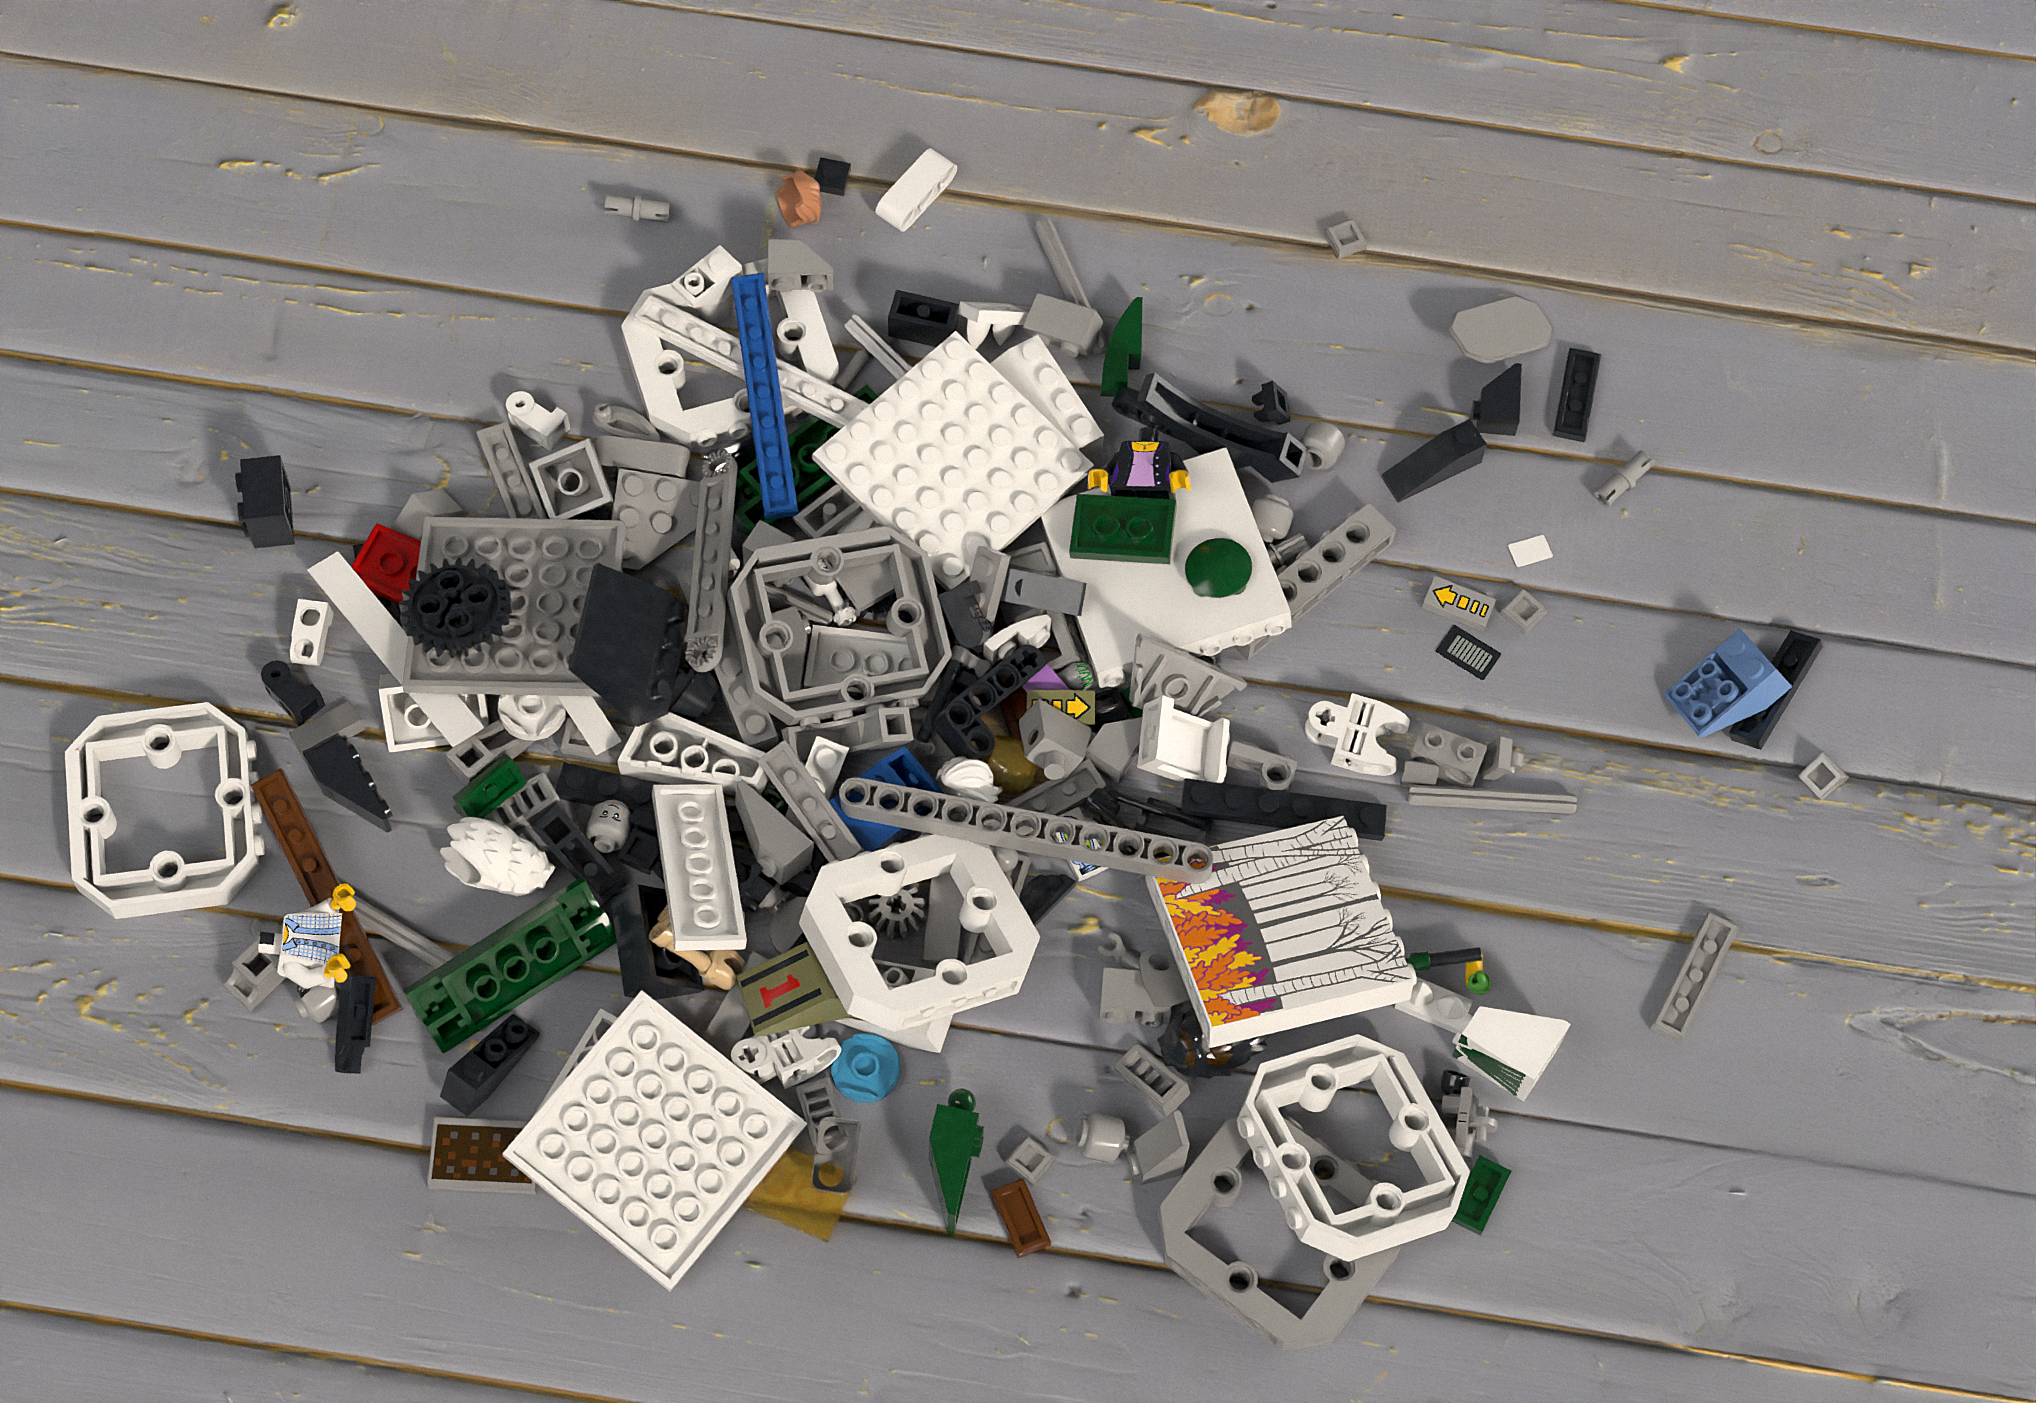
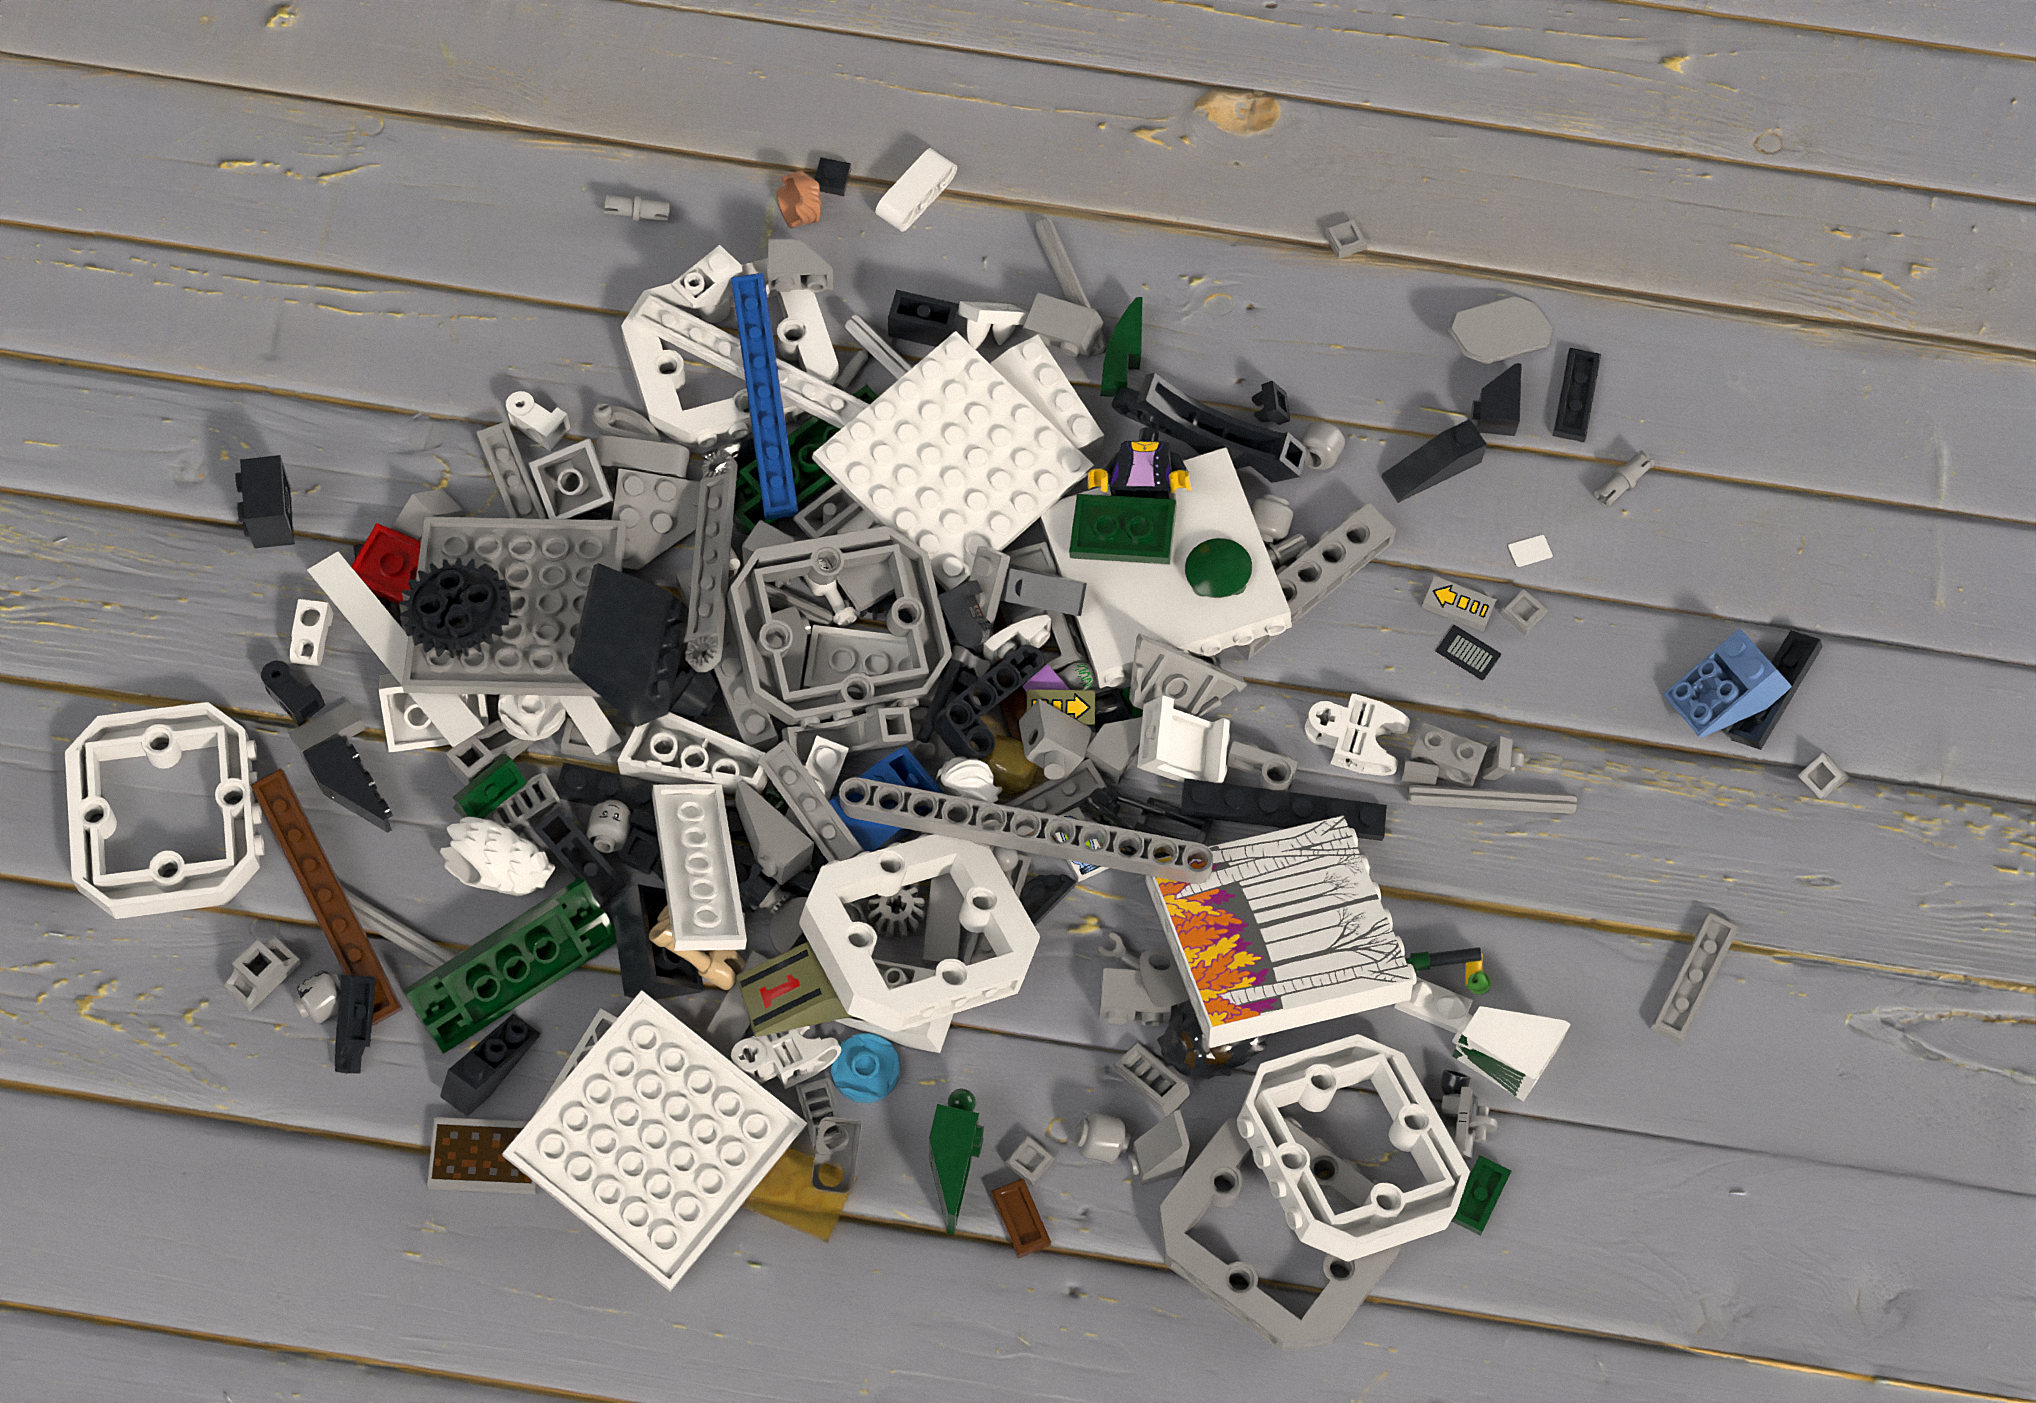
(311, 942): torso -> none

